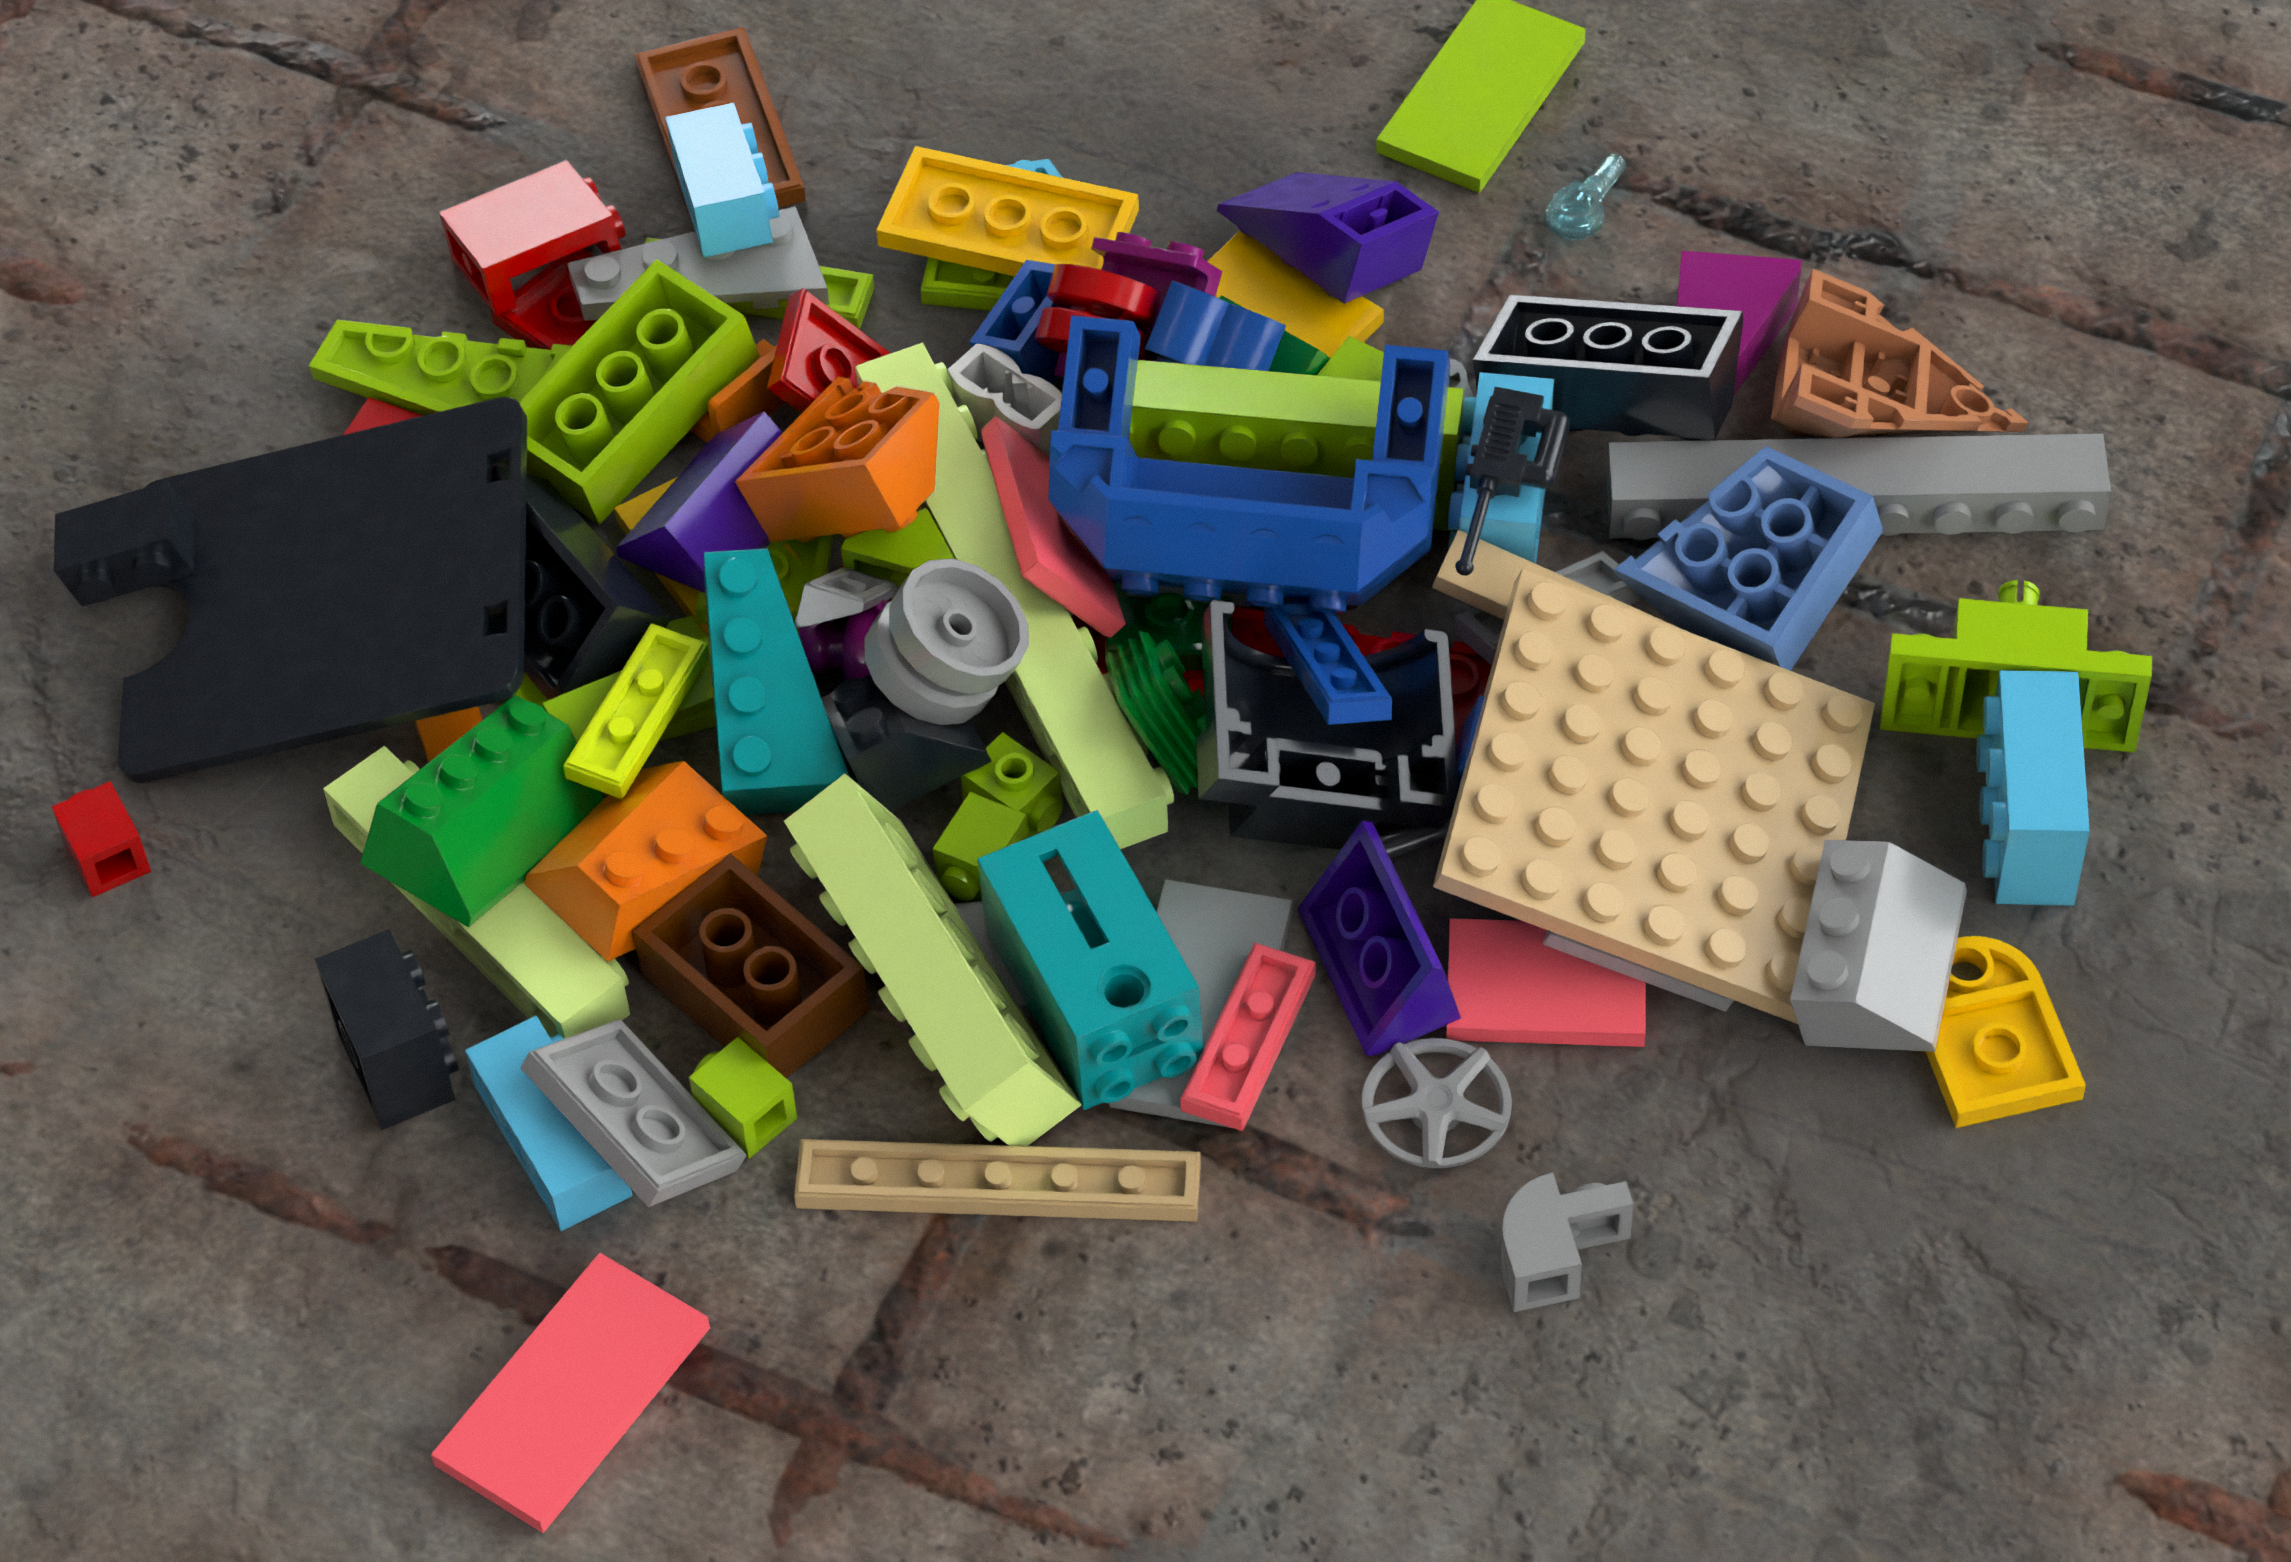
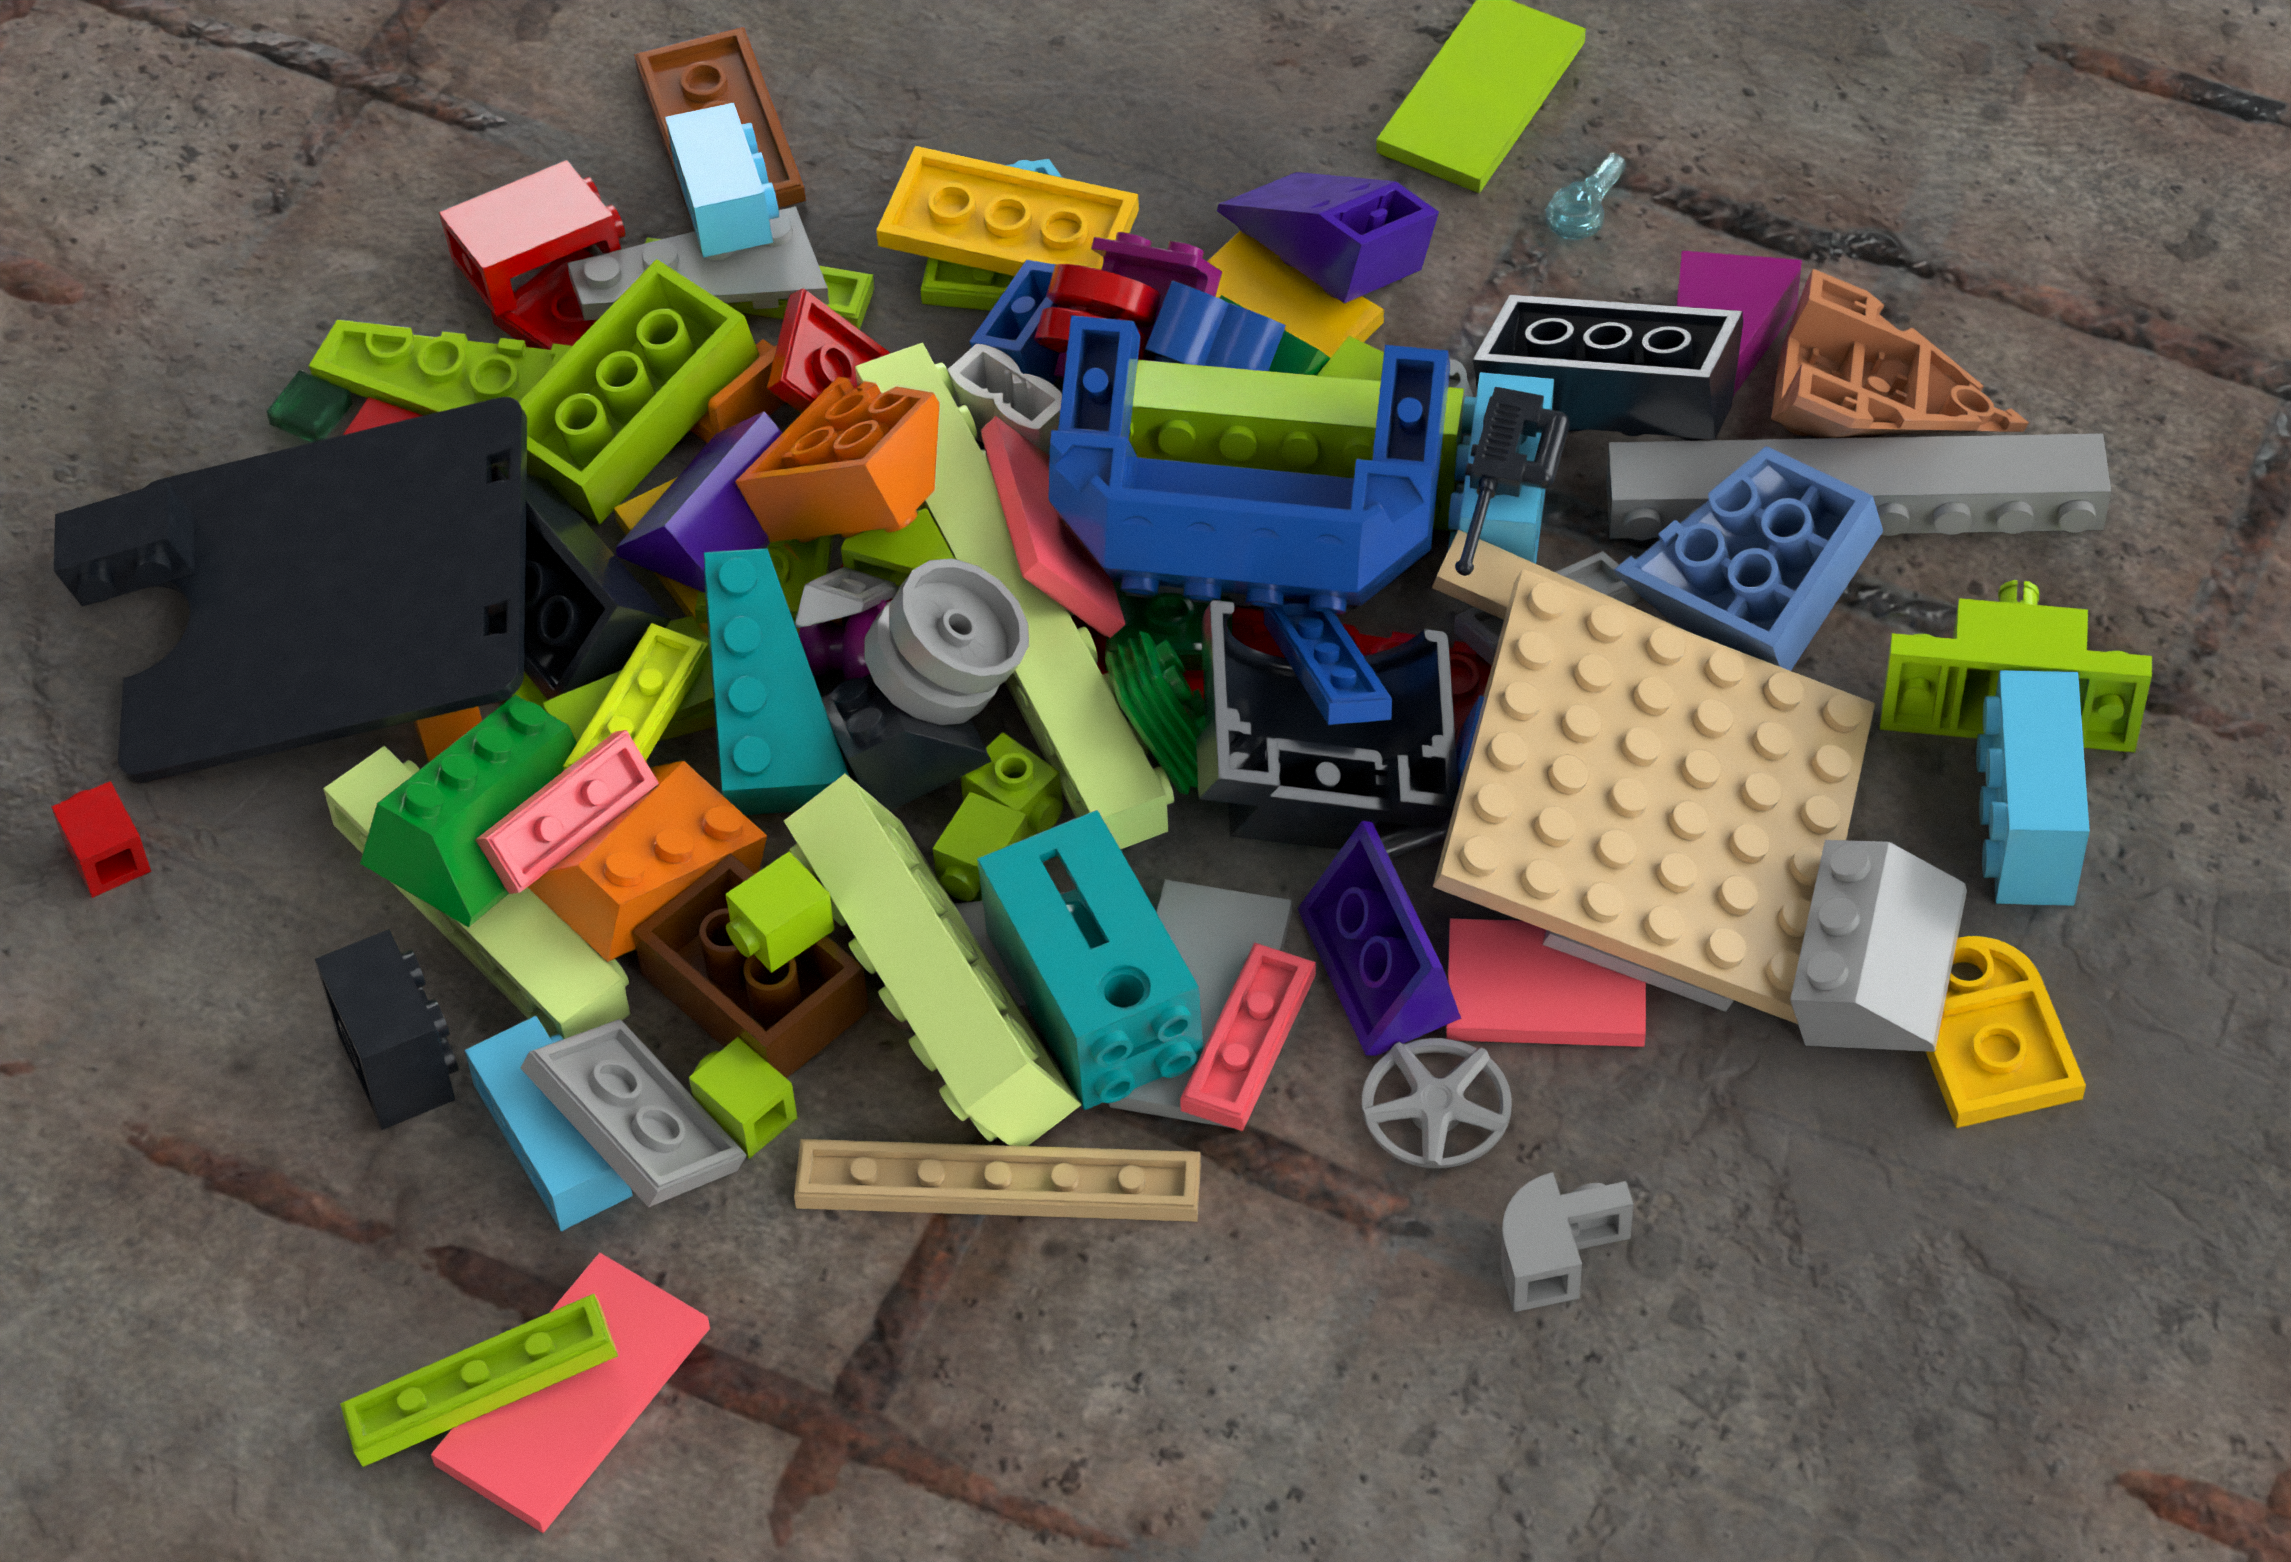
(309, 407): none -> clear green tile
(478, 1380): none -> lime tile
(567, 811): none -> coral tile
(778, 912): none -> lime brick

